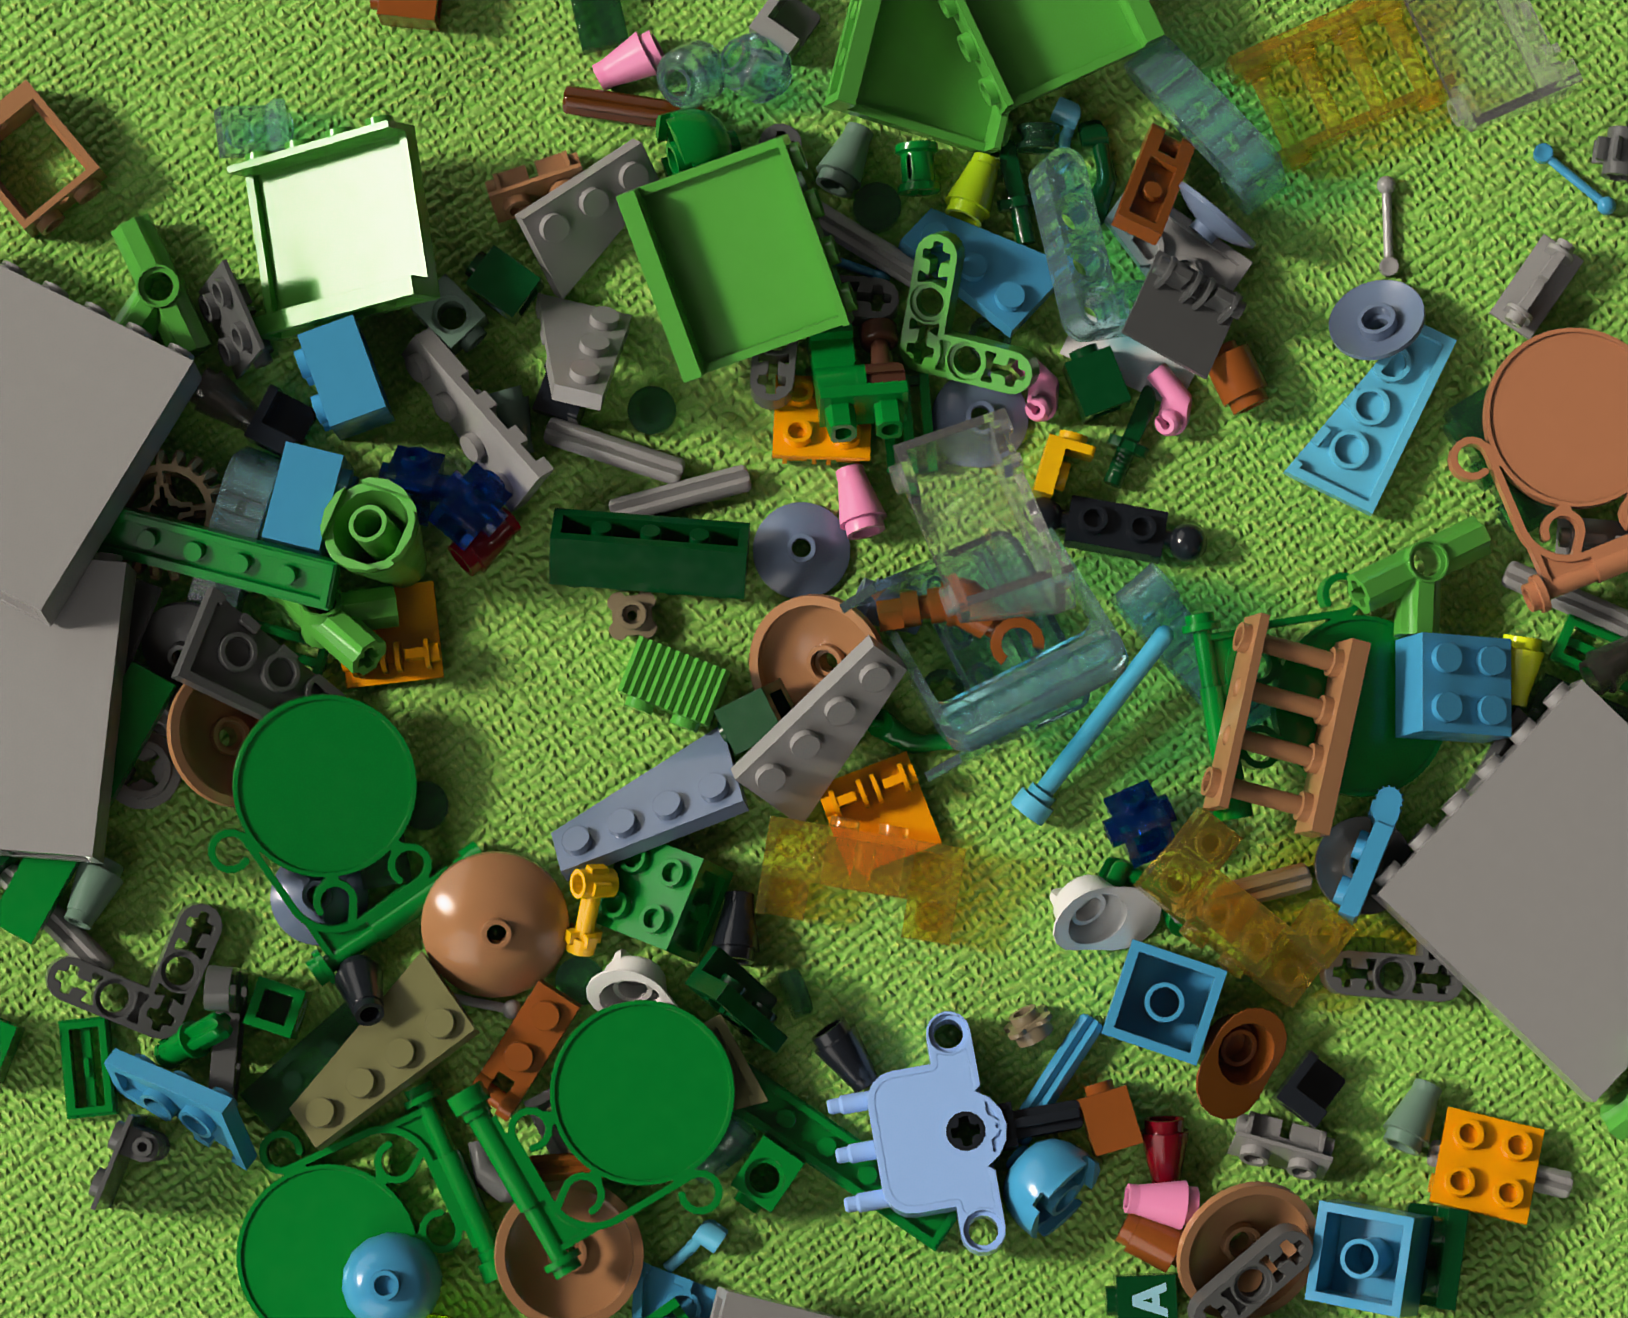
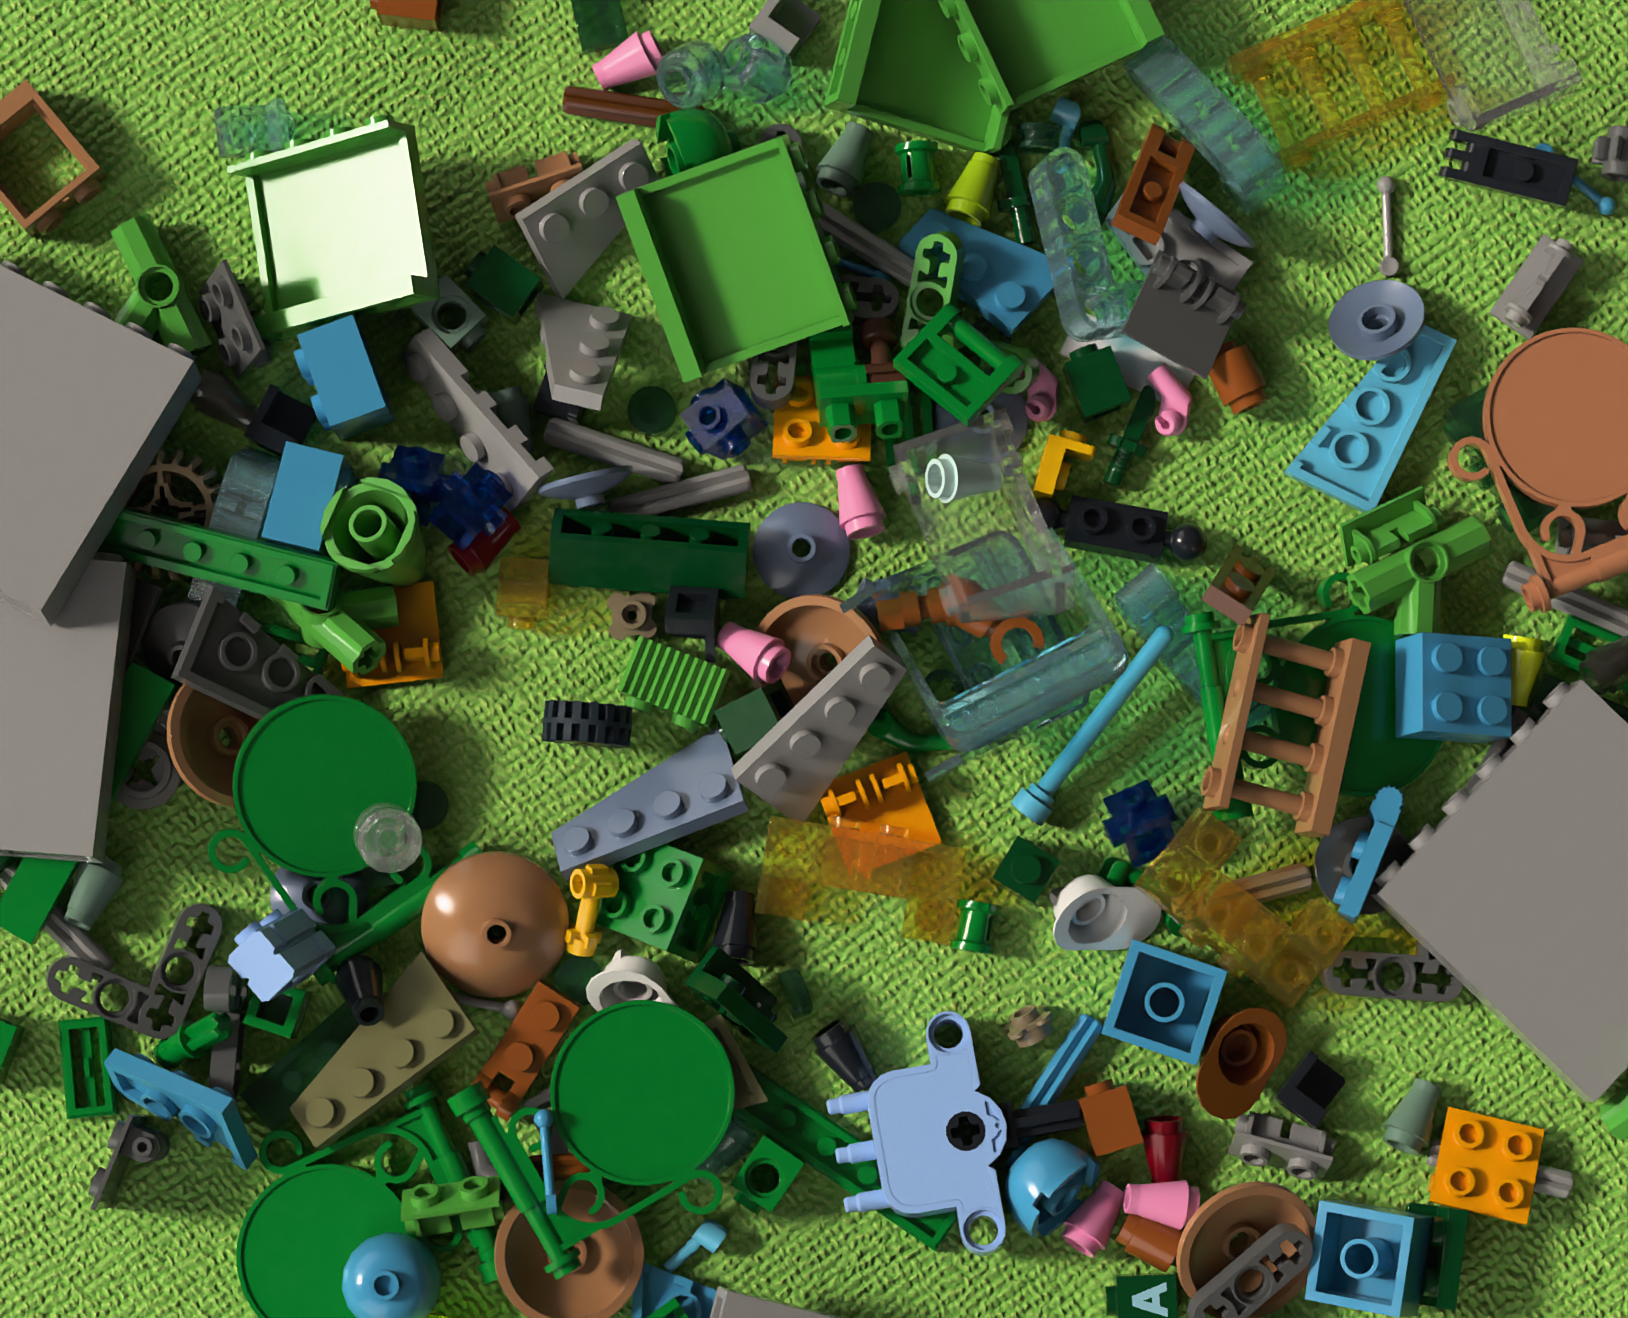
(279, 952): none -> light blue brick
(387, 837): none -> clear wheel
(430, 1206): none -> bright green hinge
(523, 592): none -> clear yellow brick
(543, 1120): none -> dark azure hinge
(586, 488): none -> sand blue dish
(587, 723): none -> black wheel
(694, 614): none -> black panel
(722, 420): none -> clear blue brick
(757, 653): none -> bright pink cone
(948, 374): none -> green plate
(959, 477): none -> light aqua cone
(975, 926): none -> green bush
(1025, 870): none -> dark green brick
(1094, 1220): none -> bright pink cone
(1238, 586): none -> hinge
(1387, 525): none -> bright green hinge
(1510, 169): none -> black hinge

